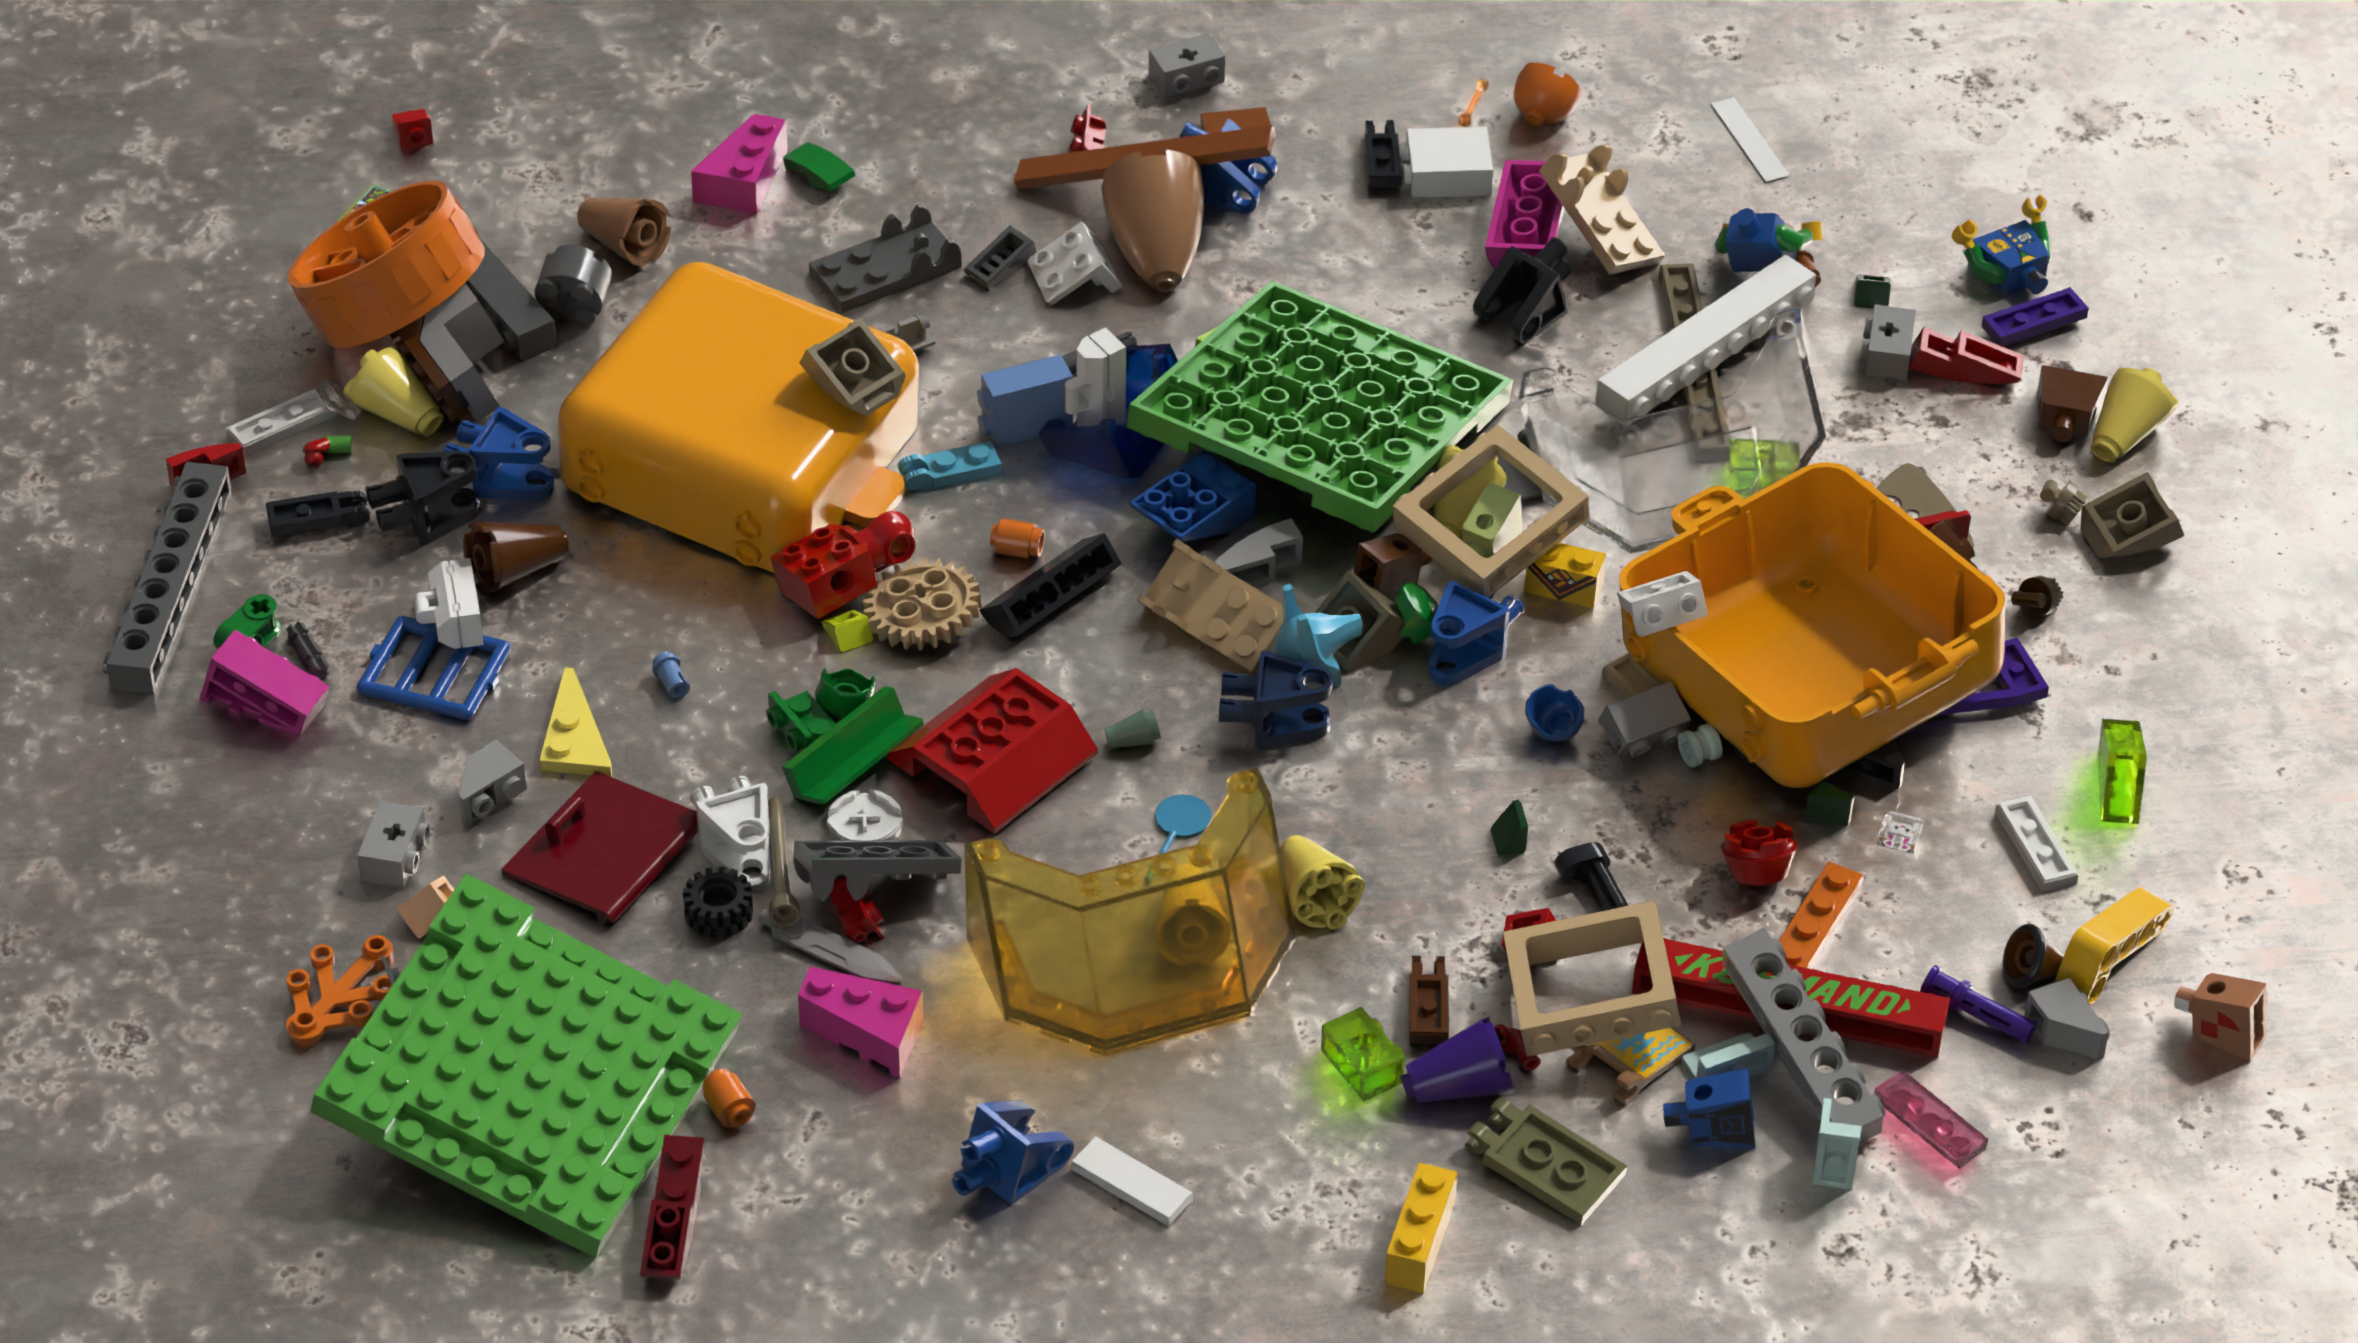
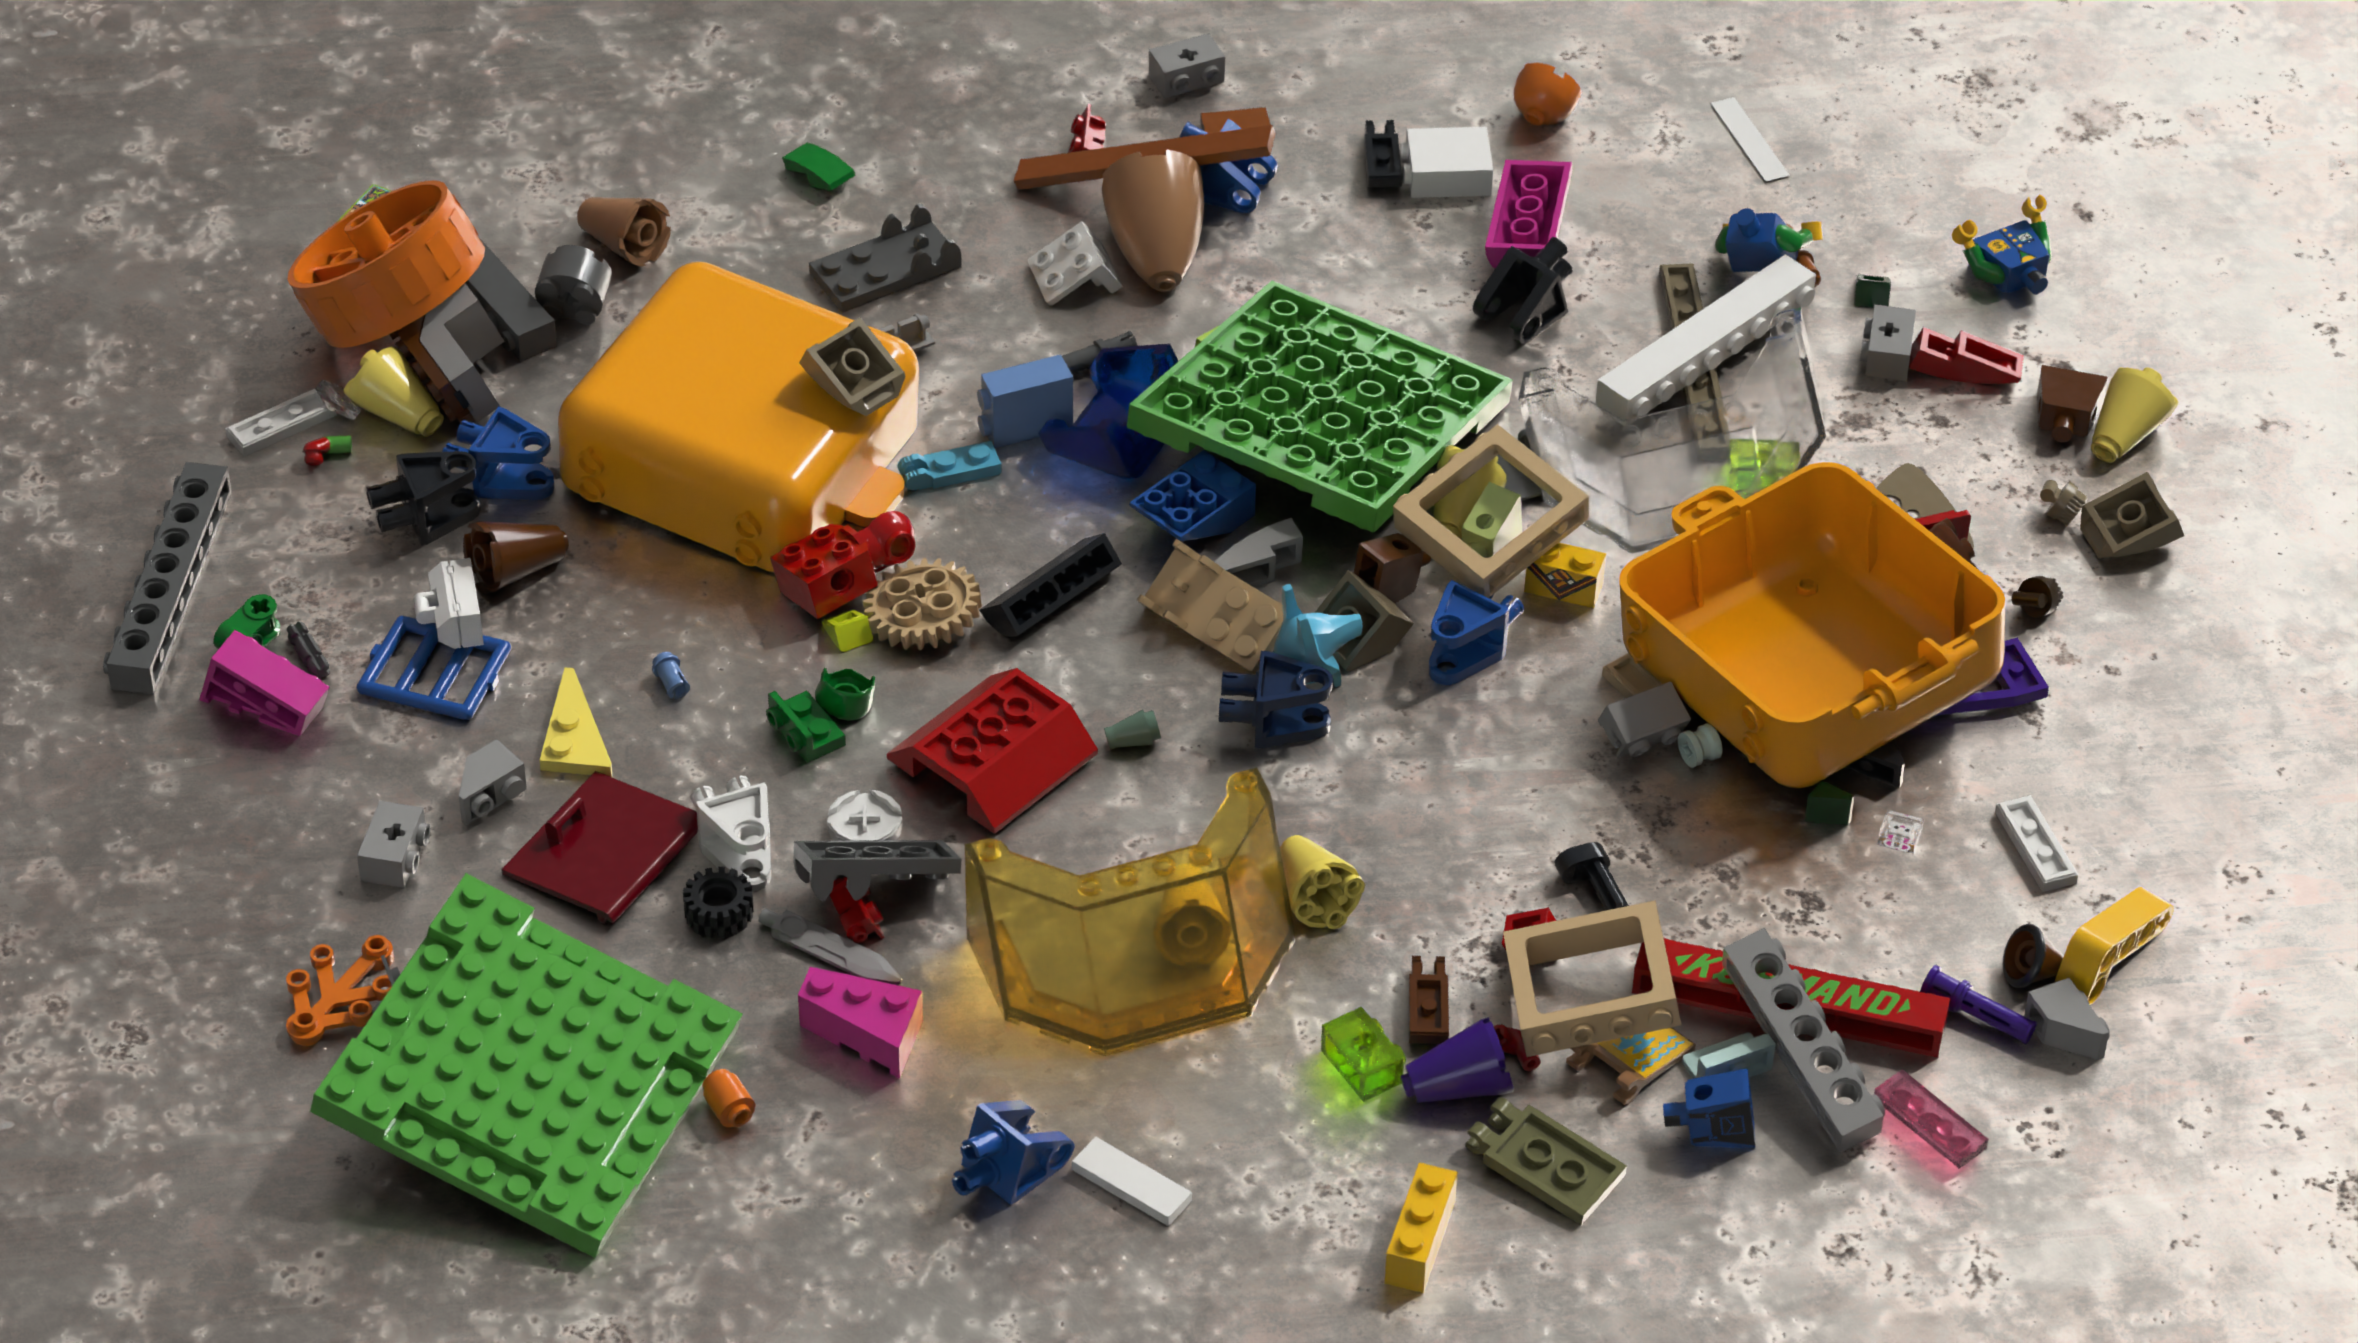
(221, 454): red slope -> none
(317, 512): black hinge -> none
(413, 128): red bracket -> none
(425, 905): light nougat panel -> none
(673, 1208): dark red slope -> none
(742, 165): dark pink wedge -> none
(784, 907): dark tan piece -> none
(850, 747): green panel -> none
(1007, 240): dark grey slope -> none
(1017, 538): orange brick -> none
(1100, 381): white piece -> none
(1182, 818): dark azure piece -> none
(1417, 611): green hair -> none
(1465, 119): clear orange hinge -> none
(1510, 830): dark green slope -> none
(1554, 713): blue hair -> none
(1601, 210): tan hinge -> none
(1664, 603): white bracket -> none
(1759, 853): red cone -> none
(1820, 914): orange plate -> none
(1835, 1151): light aqua panel -> none
(2035, 317): dark purple plate -> none
(2121, 770): clear neon green slope -> none
(2227, 1013): nougat torso -> none

